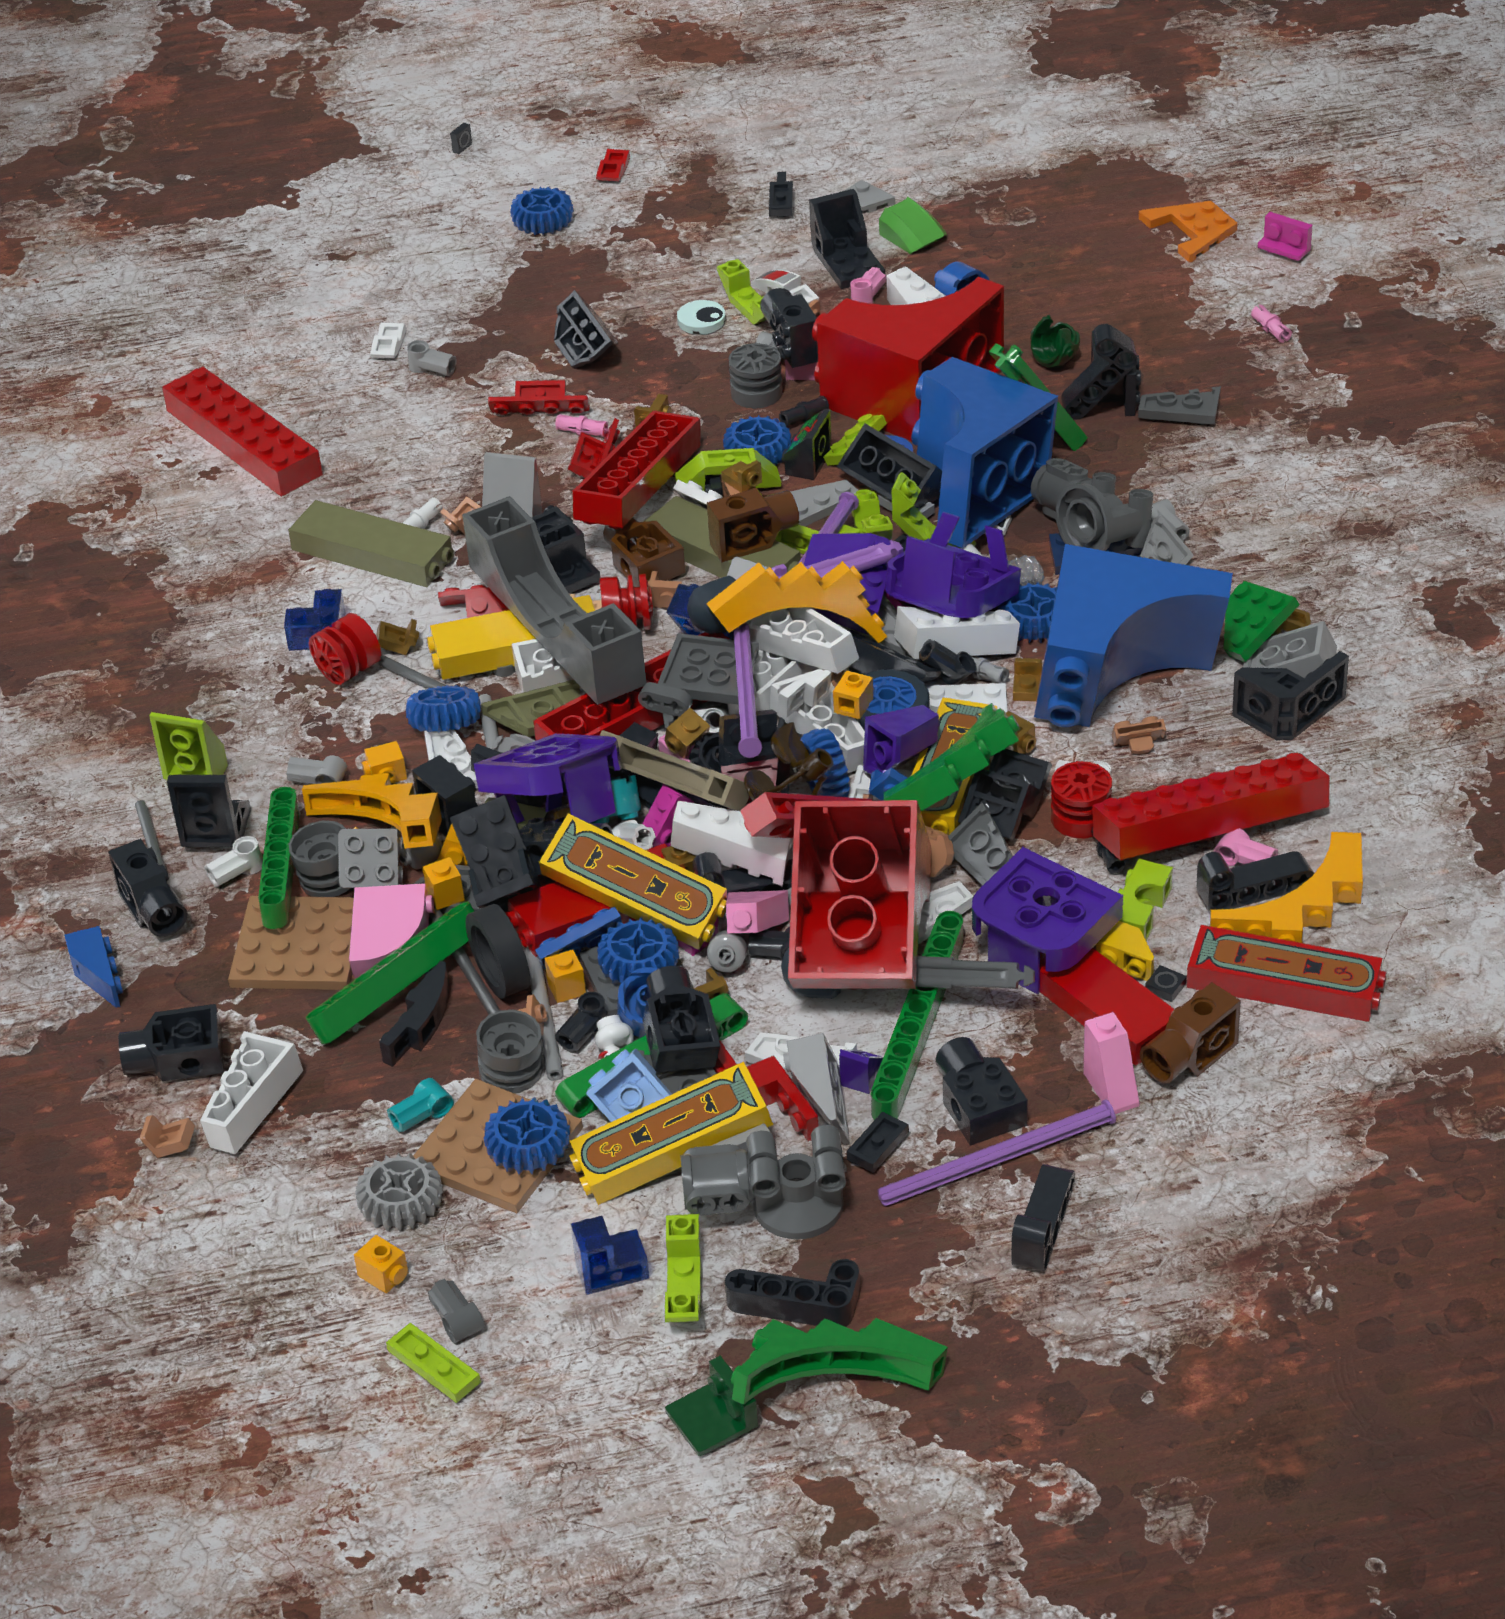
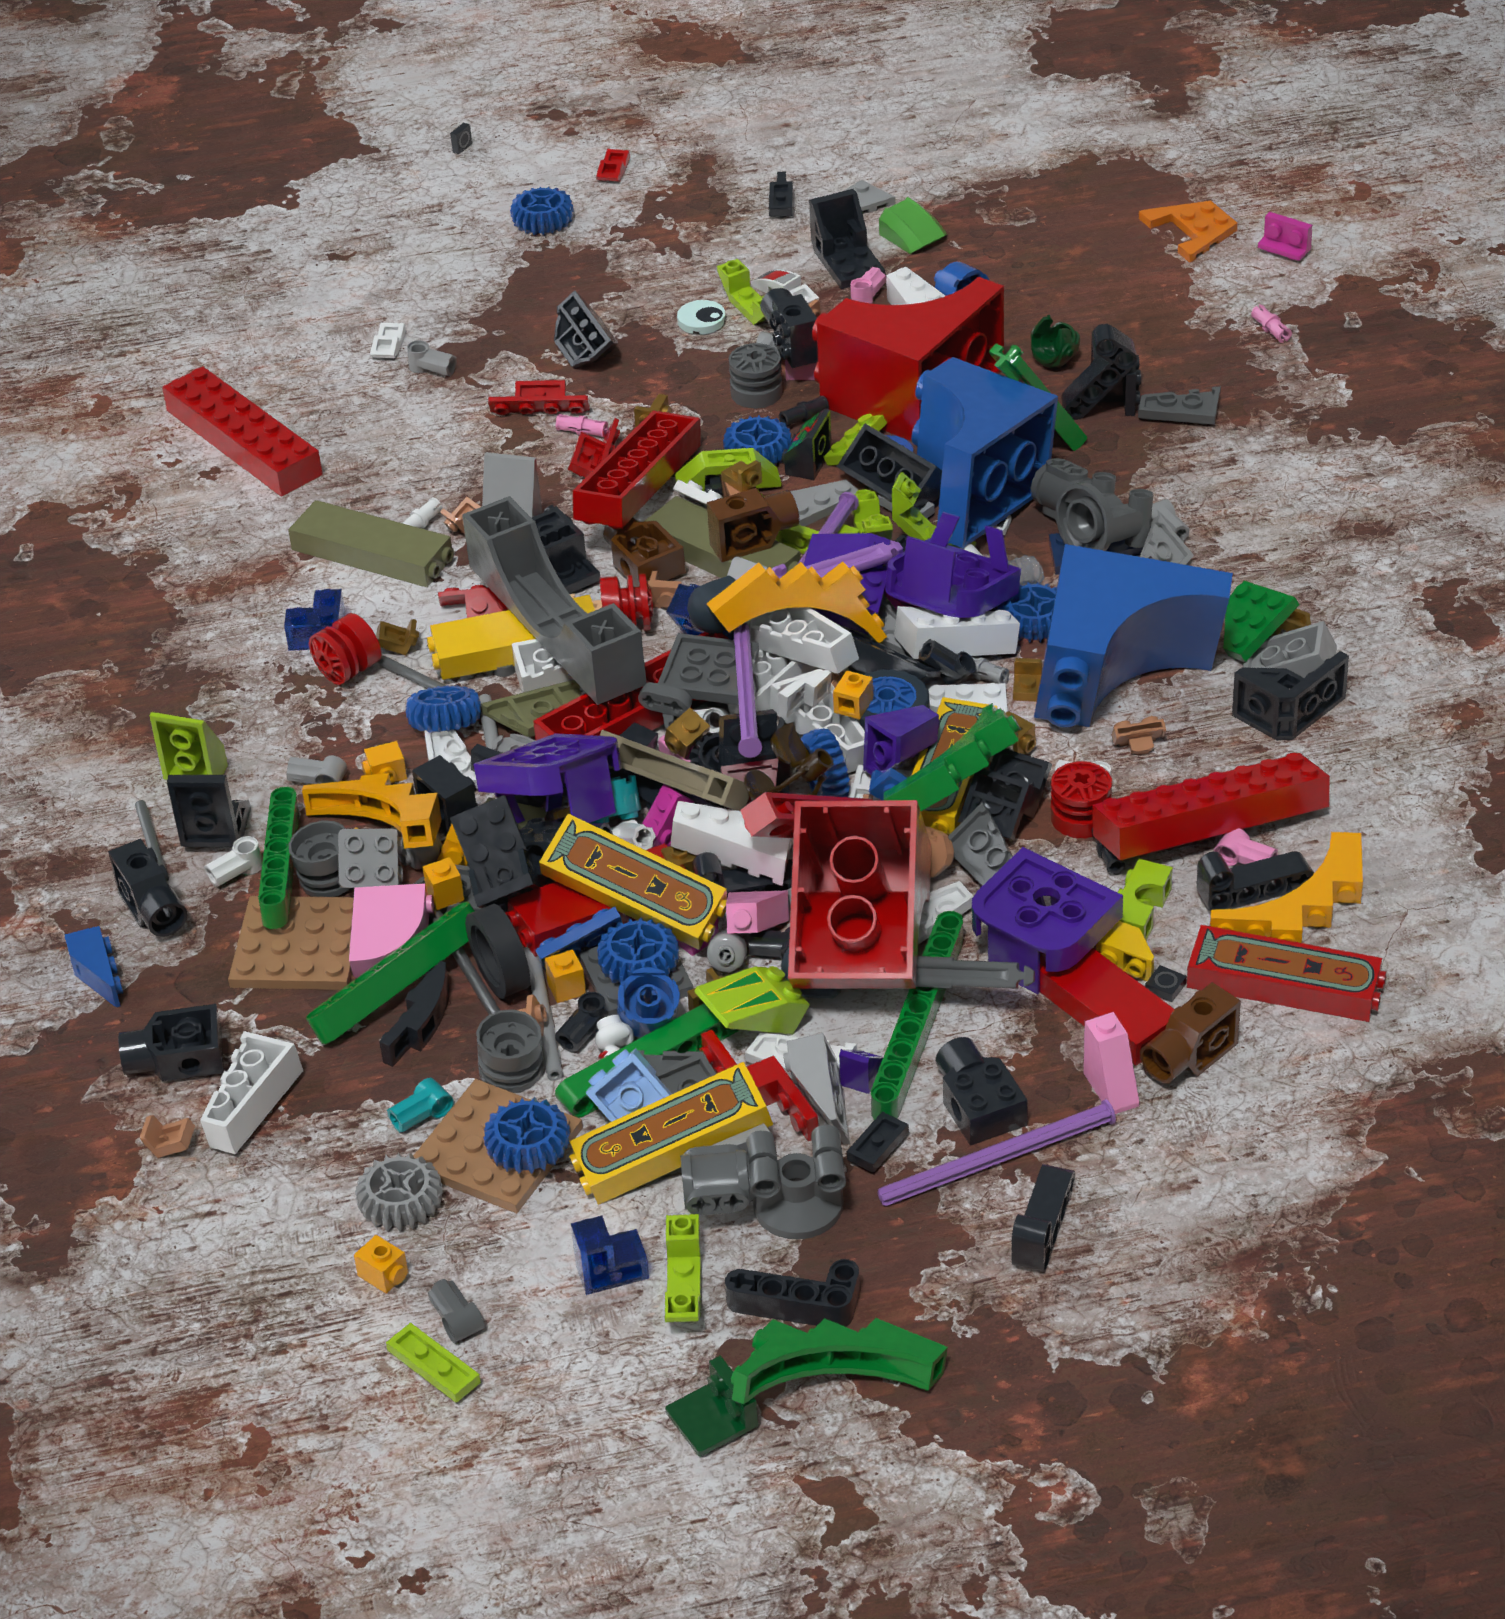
(679, 1022): black brick -> none
(755, 1000): none -> lime slope

